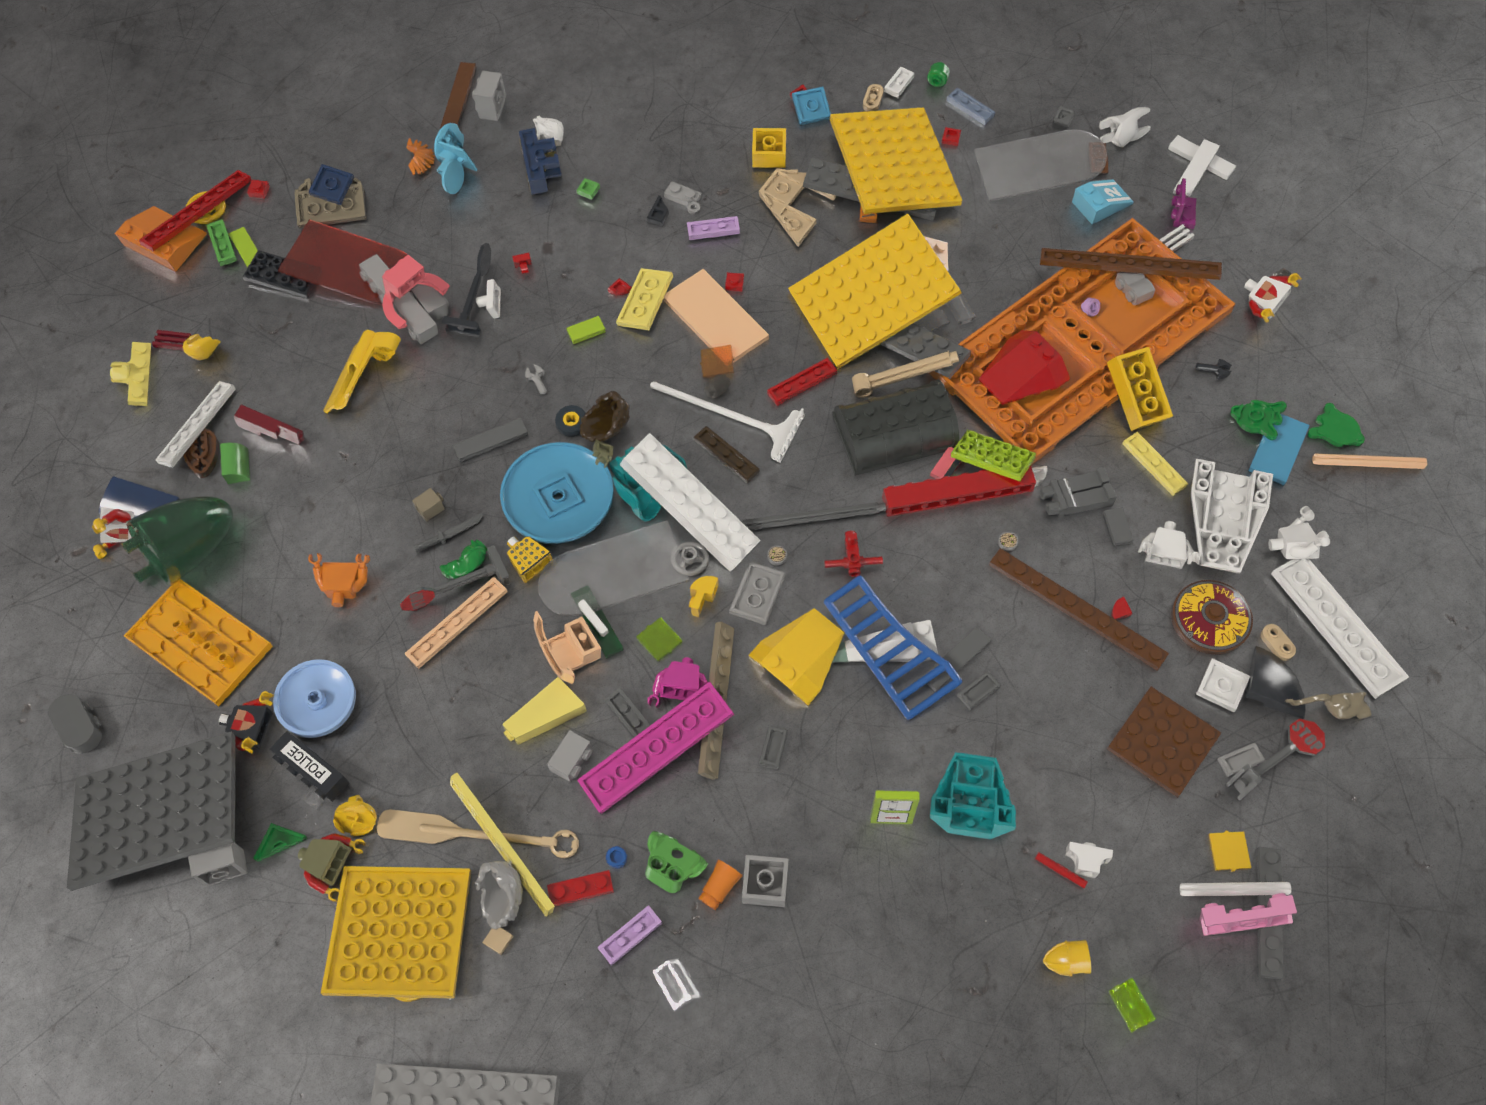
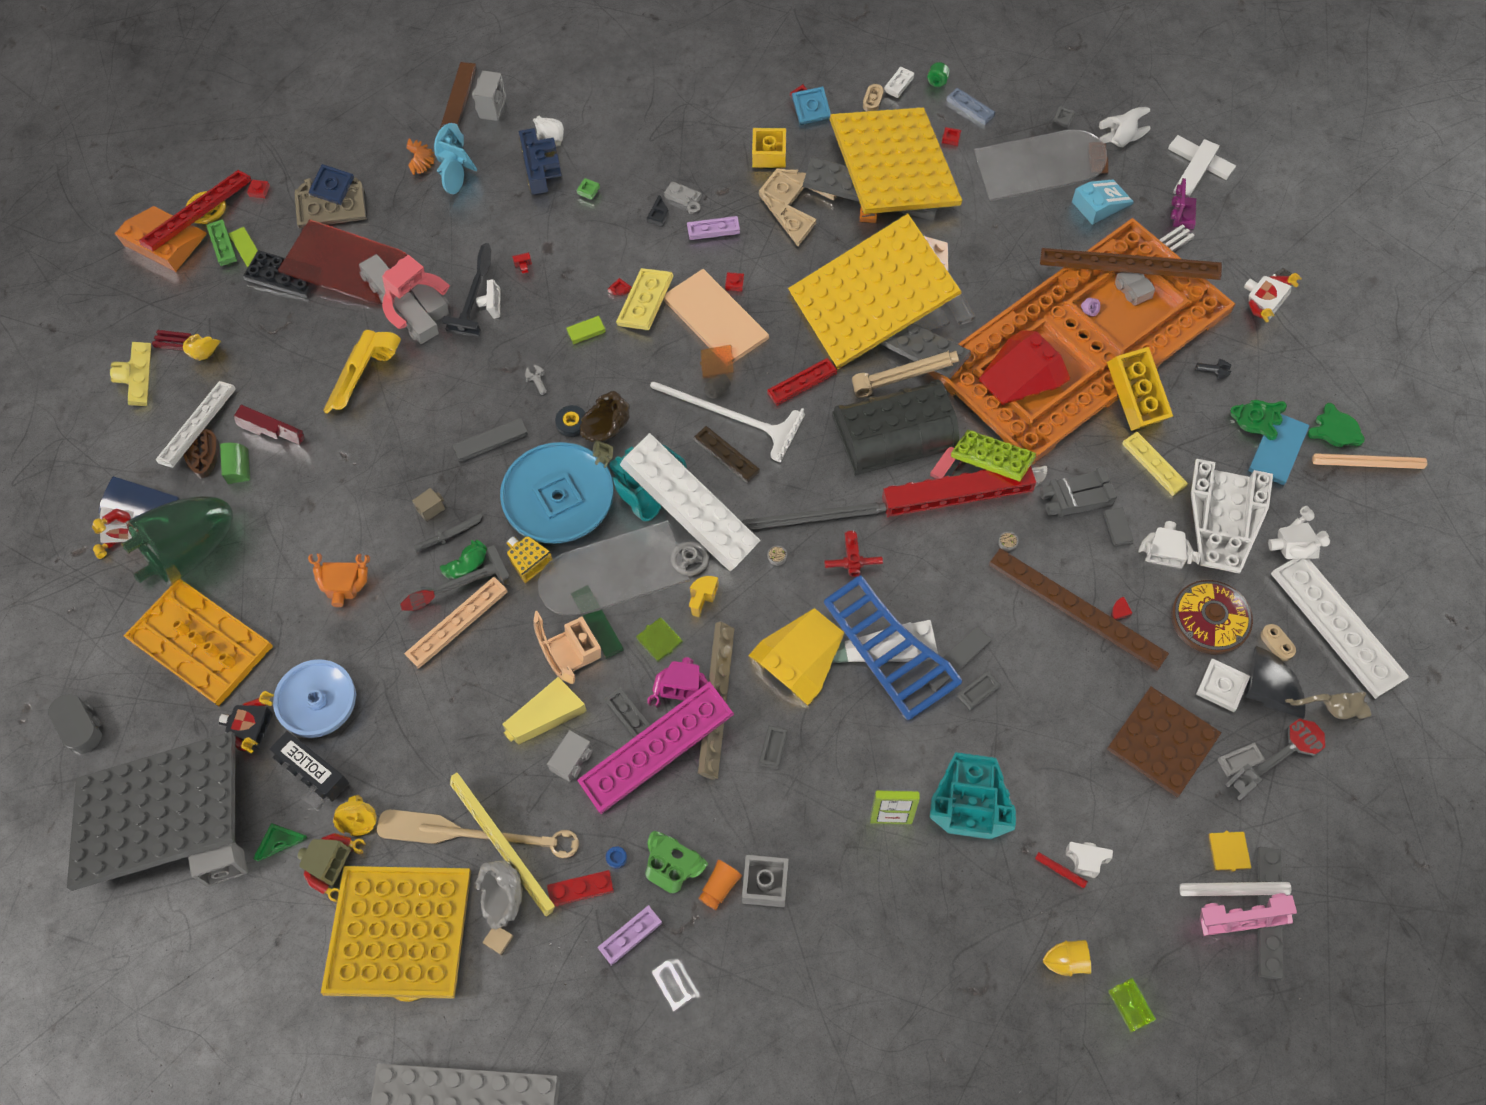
(593, 618): white tile -> none
(757, 593): light grey tile -> none

